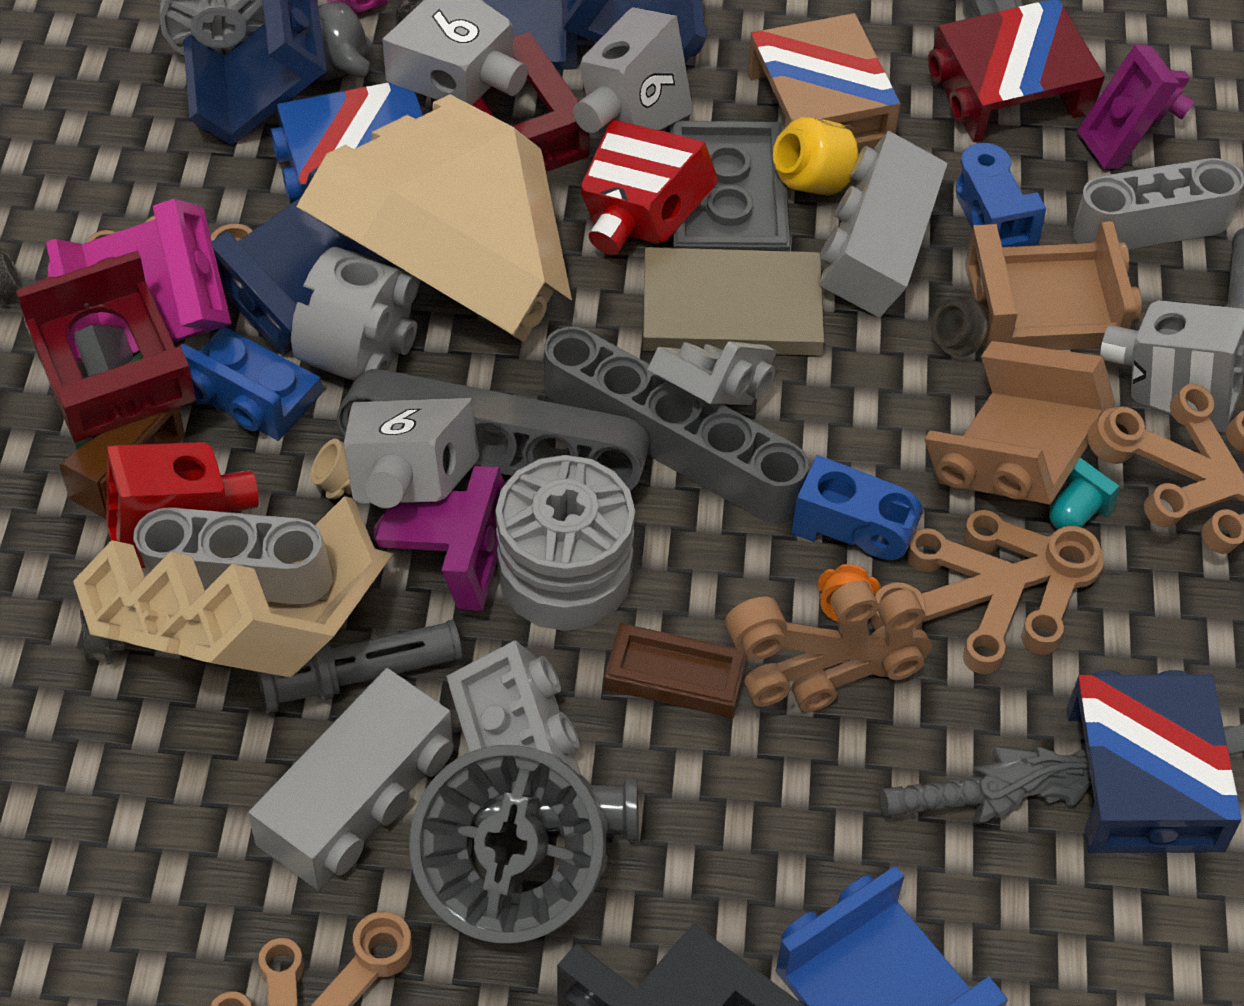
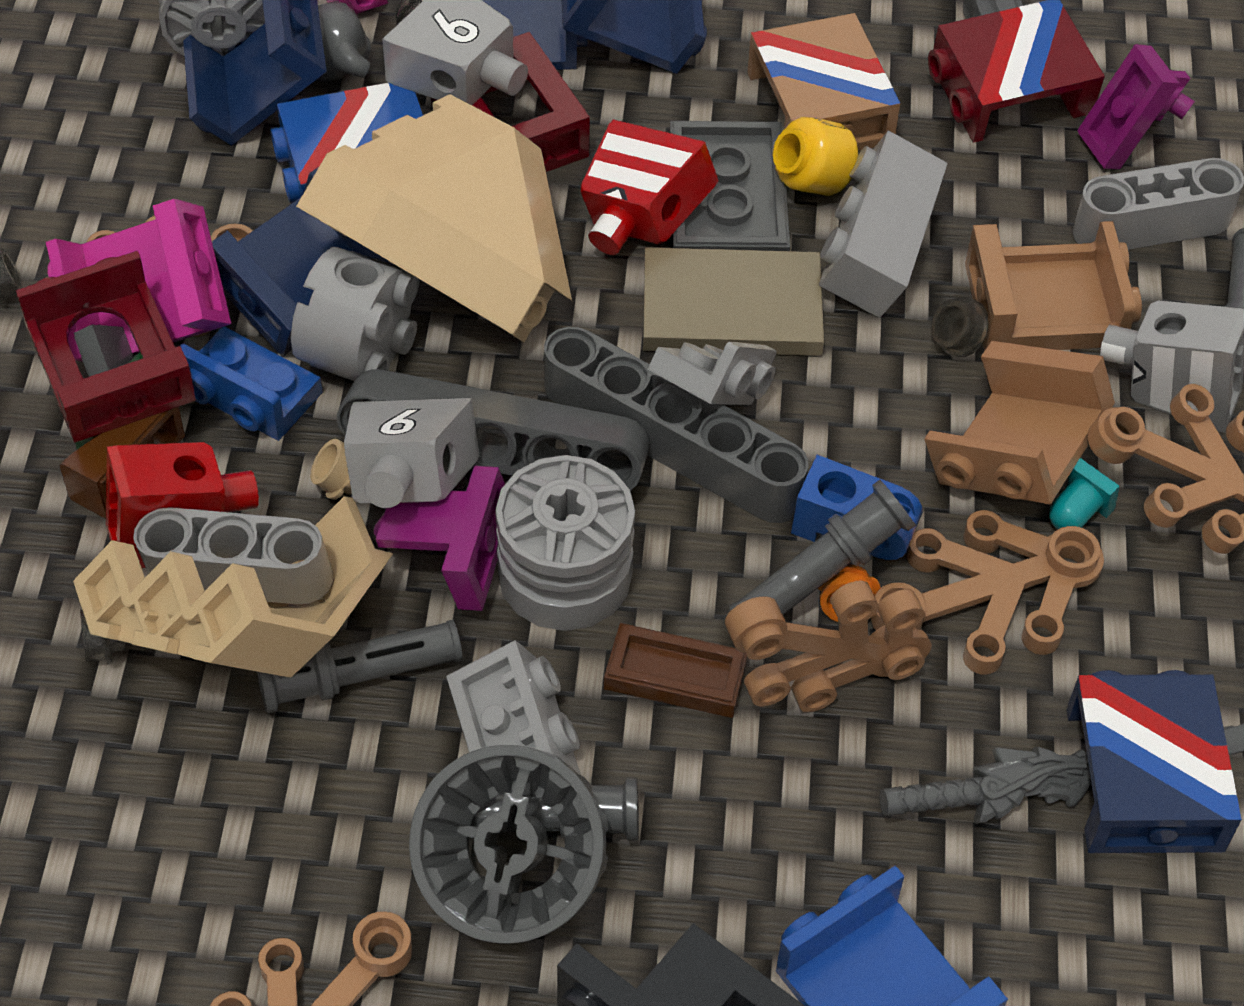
(353, 779): light grey brick -> none
(635, 74): light grey torso -> none
(847, 541): none -> dark grey pin
(993, 197): blue leg -> none

